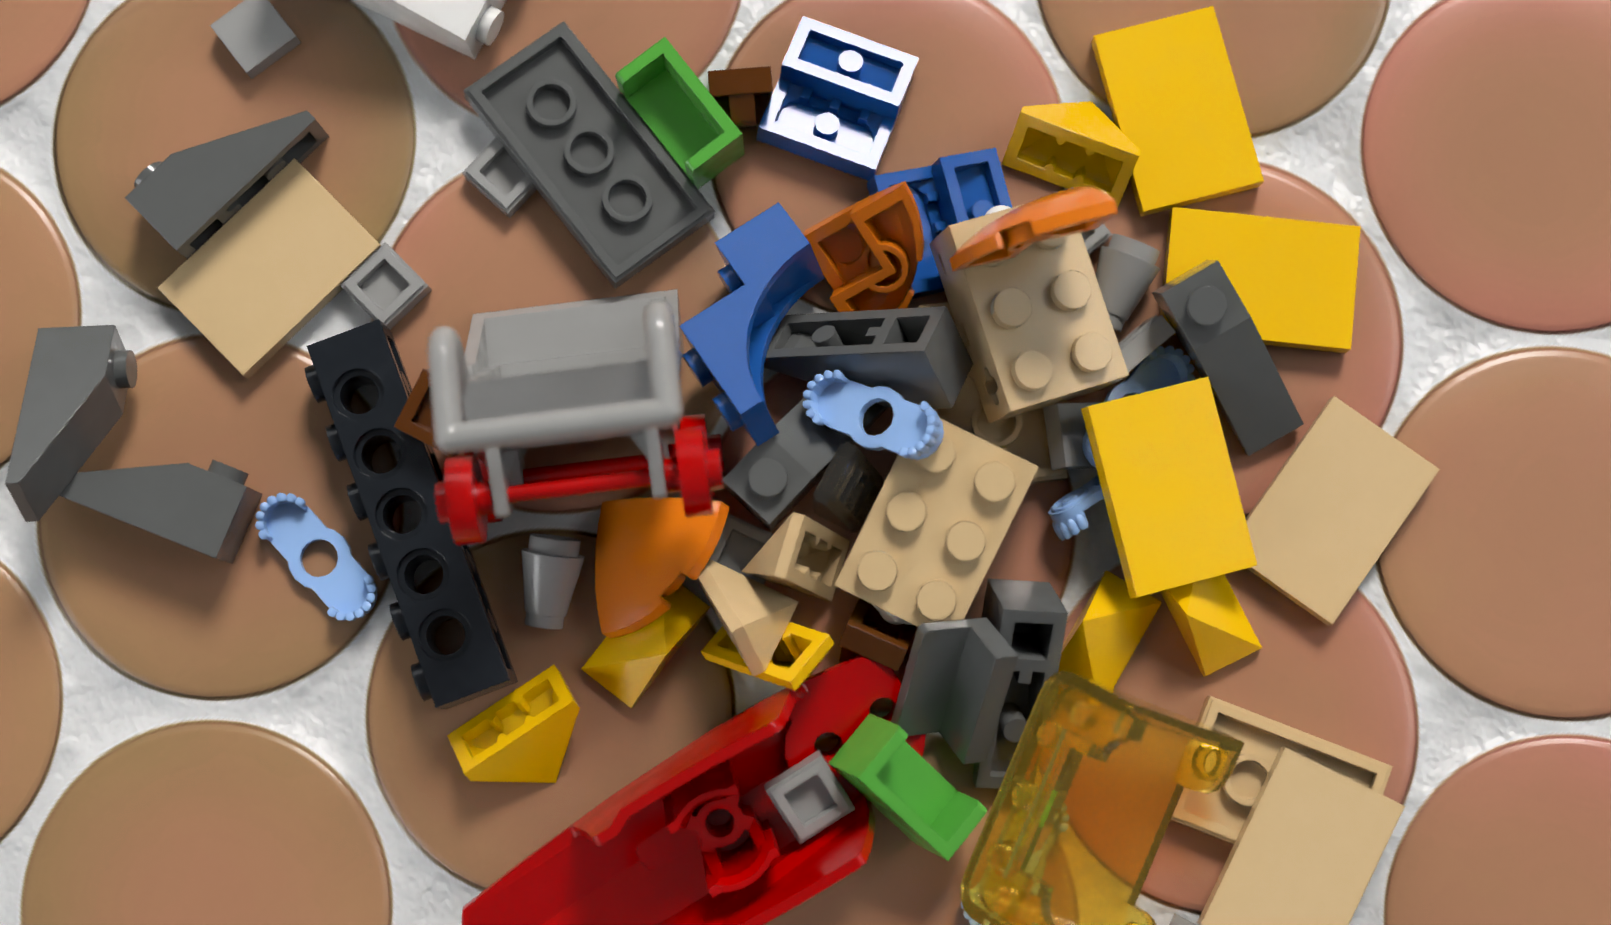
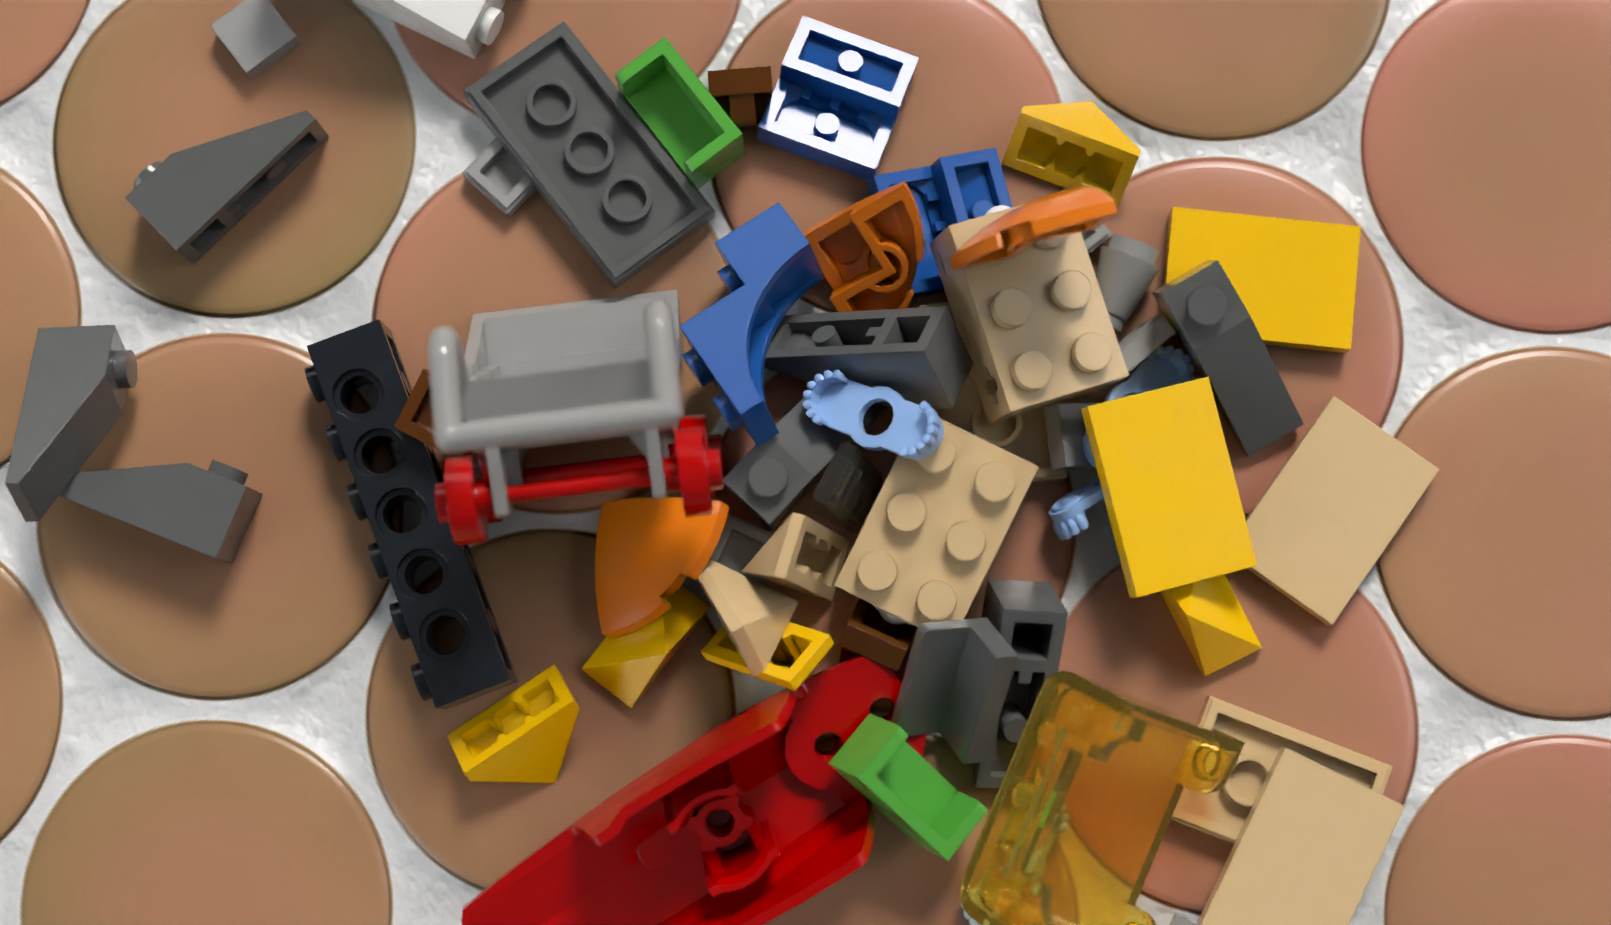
(269, 268): tan tile -> none
(291, 528): light blue piece -> none
(386, 286): light grey tile -> none
(549, 578): light grey cone -> none
(809, 797): light grey tile -> none
(1107, 631): yellow slope -> none
(1180, 107): yellow tile -> none

